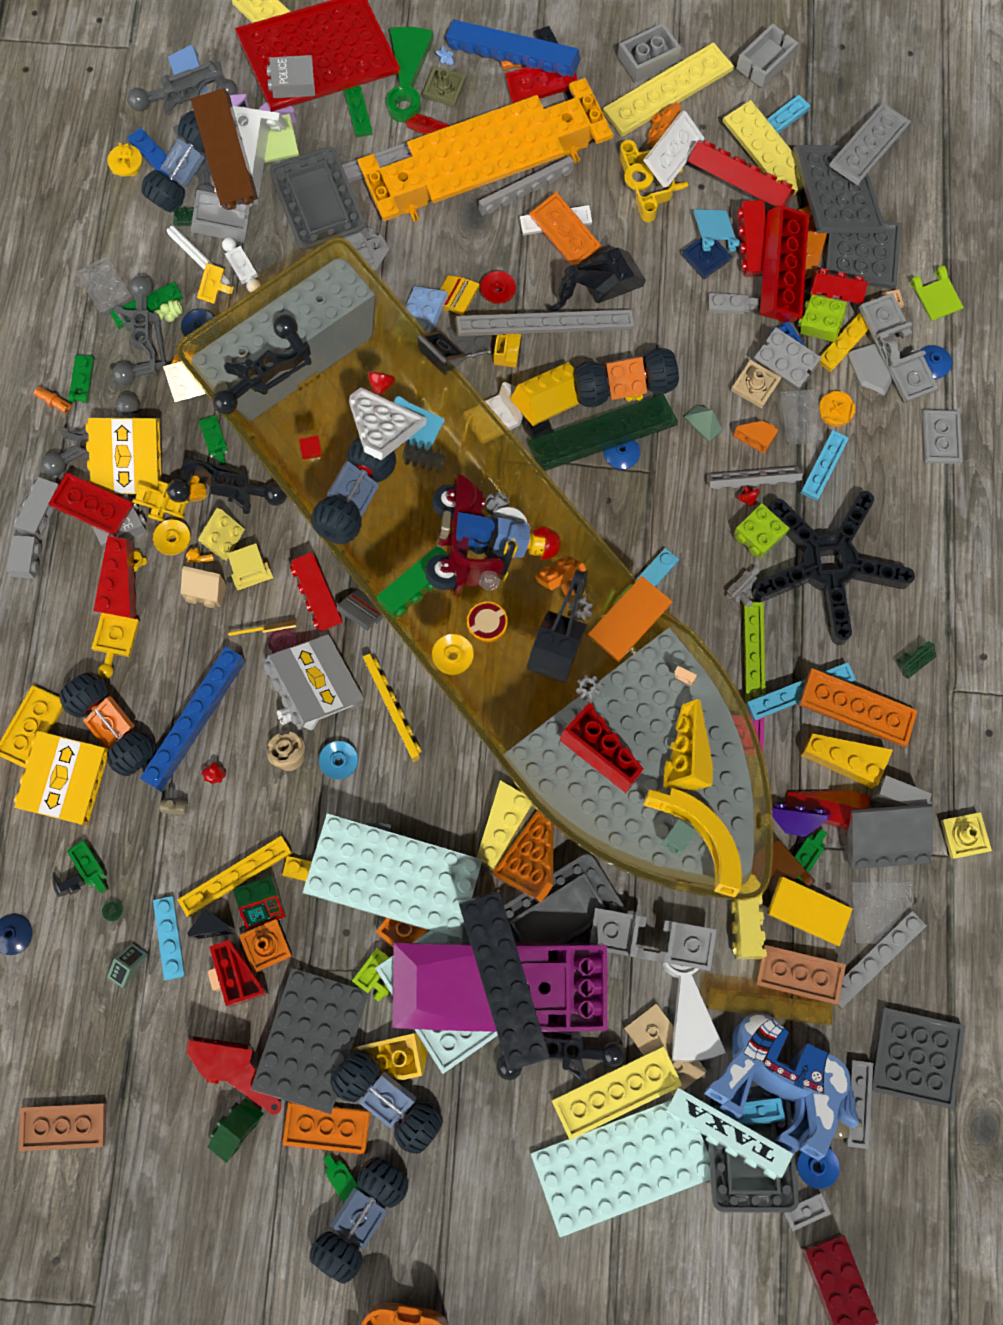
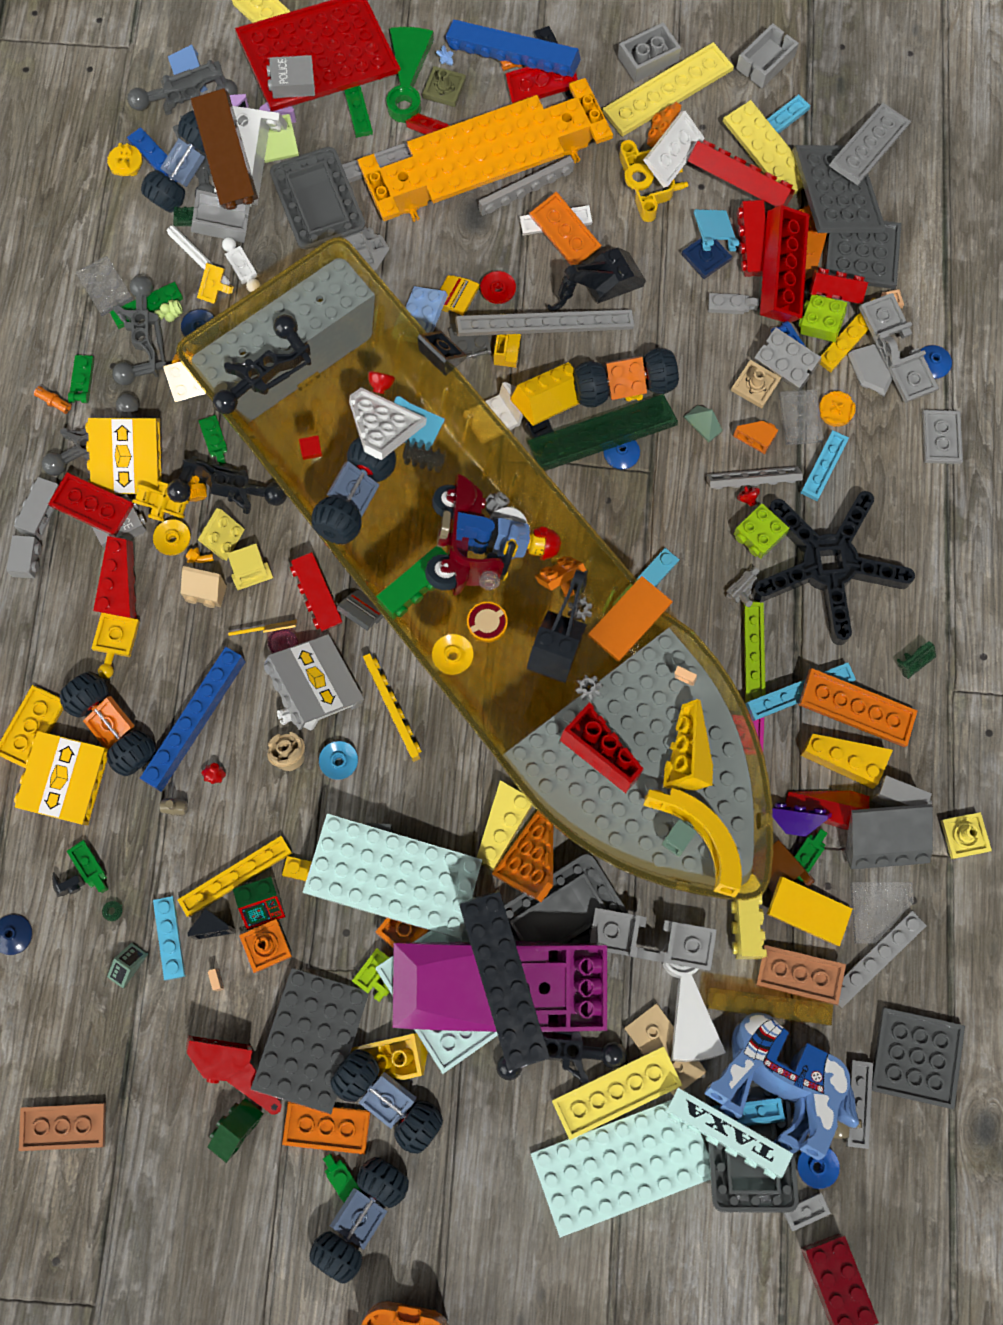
(141, 561): yellow plate -> none
(235, 975): red wedge -> none
(938, 297): lime flag -> none

